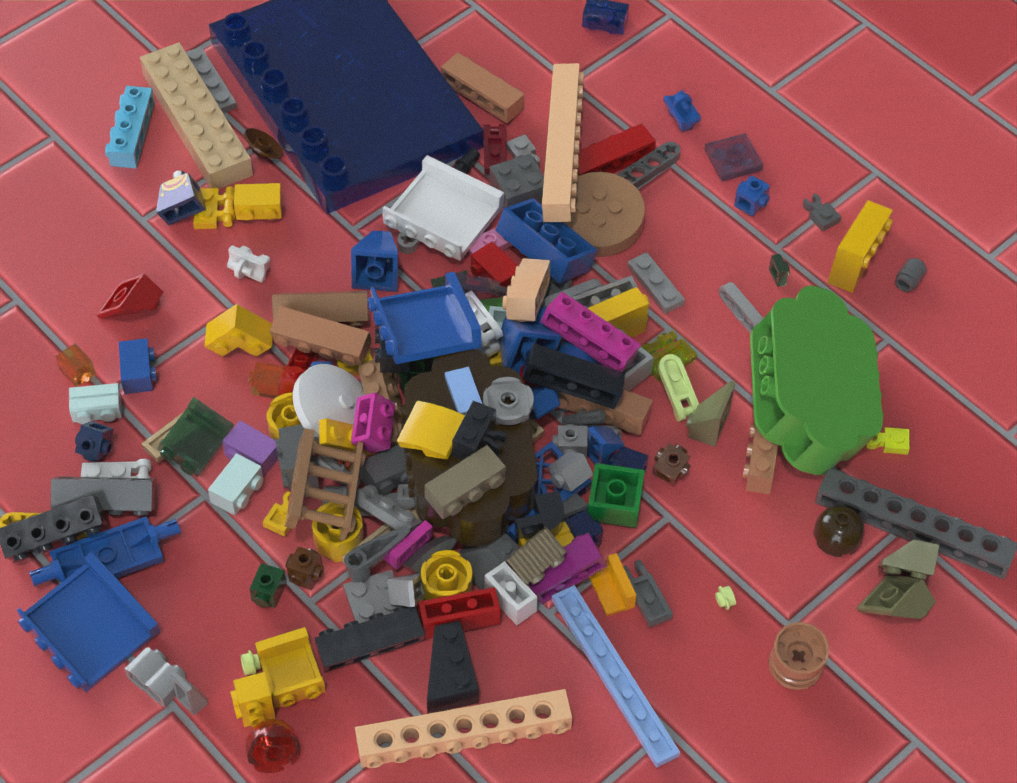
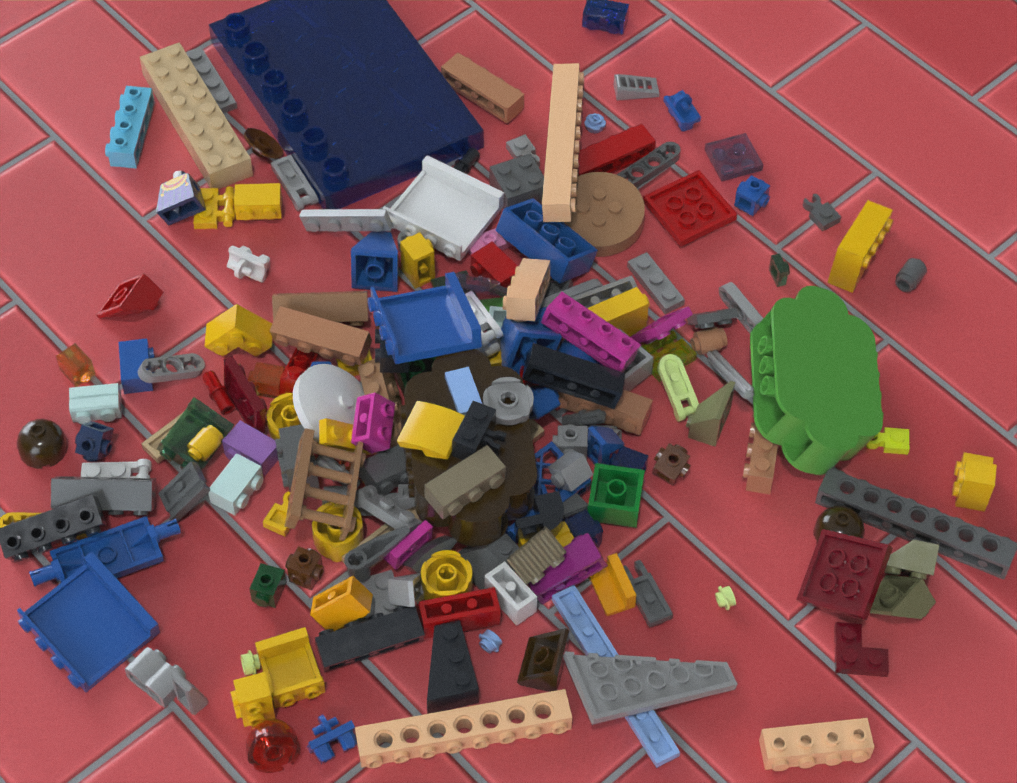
(41, 443): none -> dark brown cylinder
(162, 374): none -> light grey beam
(184, 491): none -> dark grey plate
(204, 443): none -> yellow brick
(218, 393): none -> red axle
(244, 395): none -> dark red plate
(294, 182): none -> light grey plate
(341, 604): none -> light orange brick
(343, 734): none -> blue hips
(346, 220): none -> light grey plate
(417, 259): none -> yellow brick
(490, 641): none -> light blue plate
(494, 145): dark red plate -> none
(544, 660): none -> dark brown slope
(595, 123): none -> light blue plate
(627, 87): none -> light grey slope
(638, 684): none -> light grey wing
(662, 326): none -> dark pink plate
(690, 208): none -> red plate
(707, 319): none -> dark grey plate
(708, 340): none -> nougat brick
(730, 374): none -> light grey axle
(798, 643): nougat wheel -> none
(816, 744): none -> light nougat brick
(844, 574): none -> dark red plate
(855, 659): none -> dark red plate
(974, 481): none -> yellow brick

